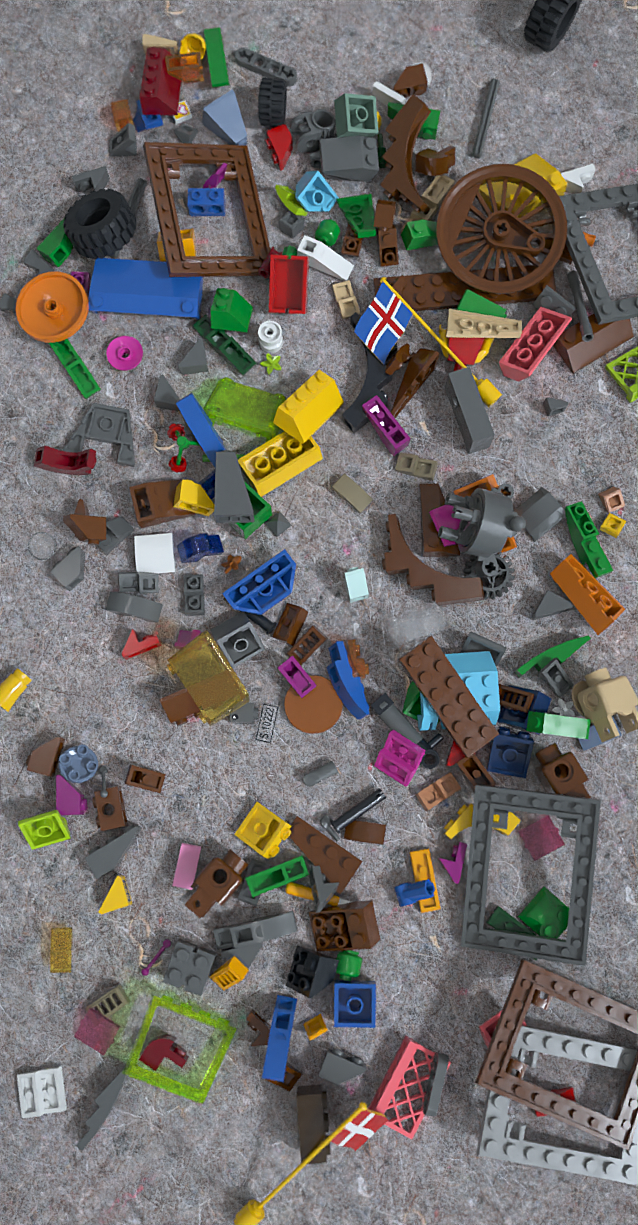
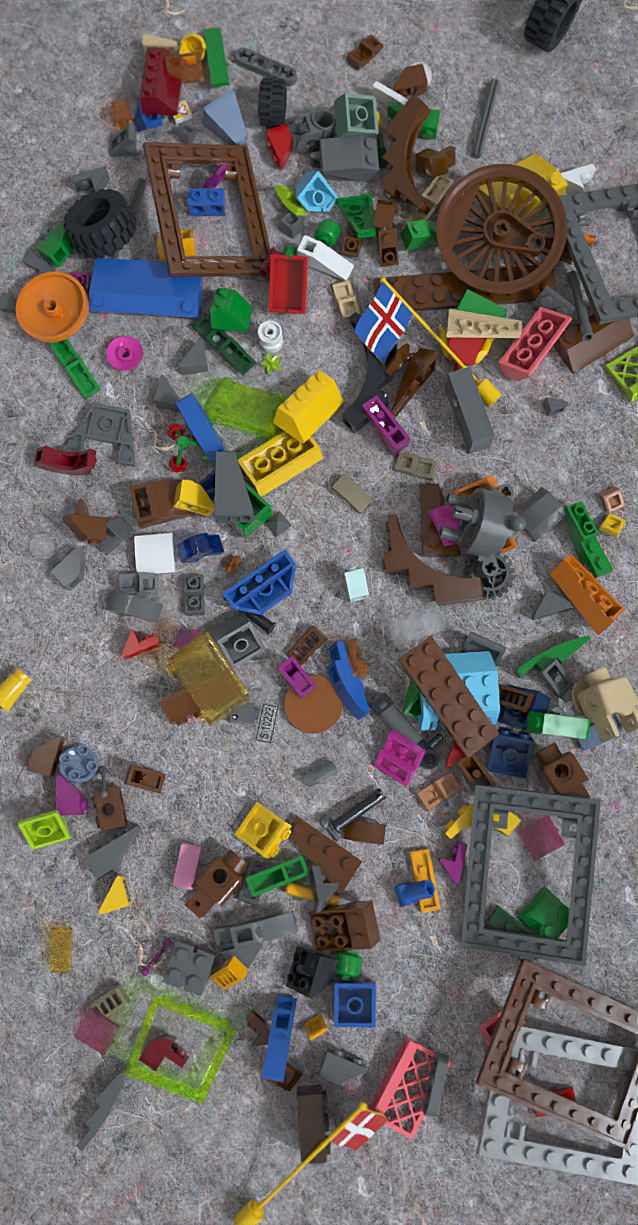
(41, 1092): white slope -> none
(290, 624): reddish brown slope -> none
(365, 52): none -> reddish brown slope

